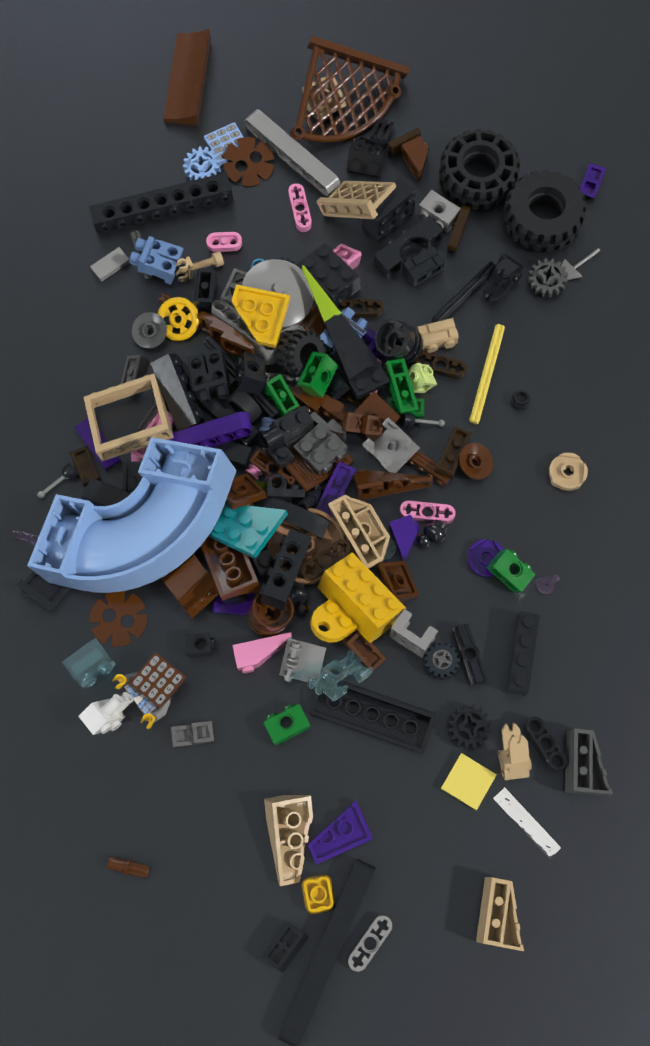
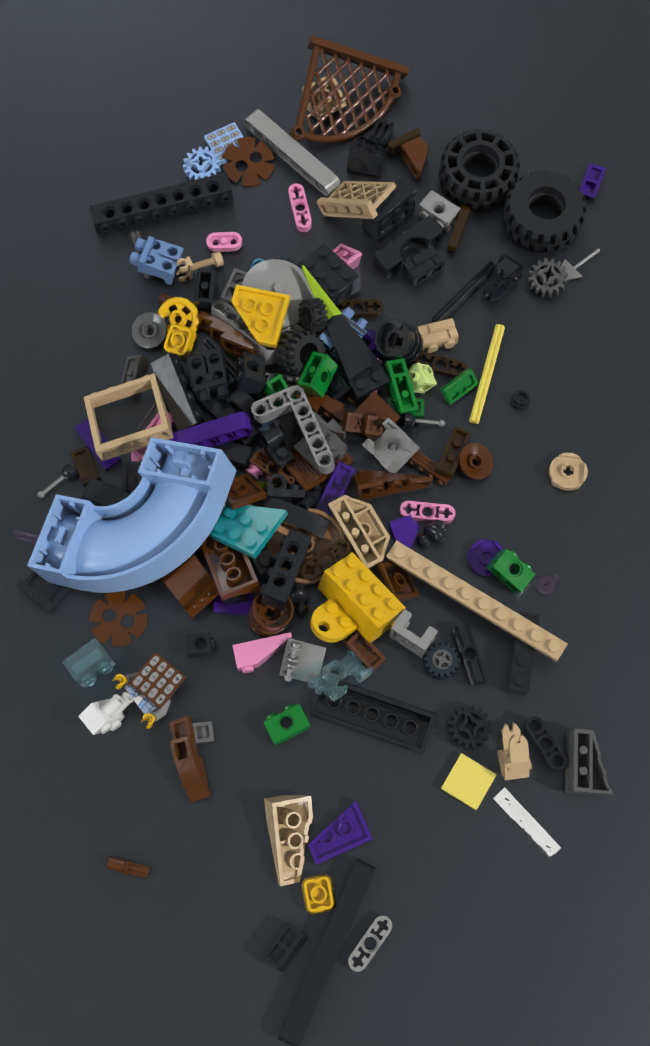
(110, 264): light grey tile -> none
(180, 340): none -> yellow piece
(187, 78): reddish brown arch -> none
(187, 761): none -> reddish brown slope
(304, 422): none -> light grey beam
(313, 315): none -> black tyre
(459, 386): none -> green plate
(477, 601): none -> tan plate
(498, 915): tan wedge -> none

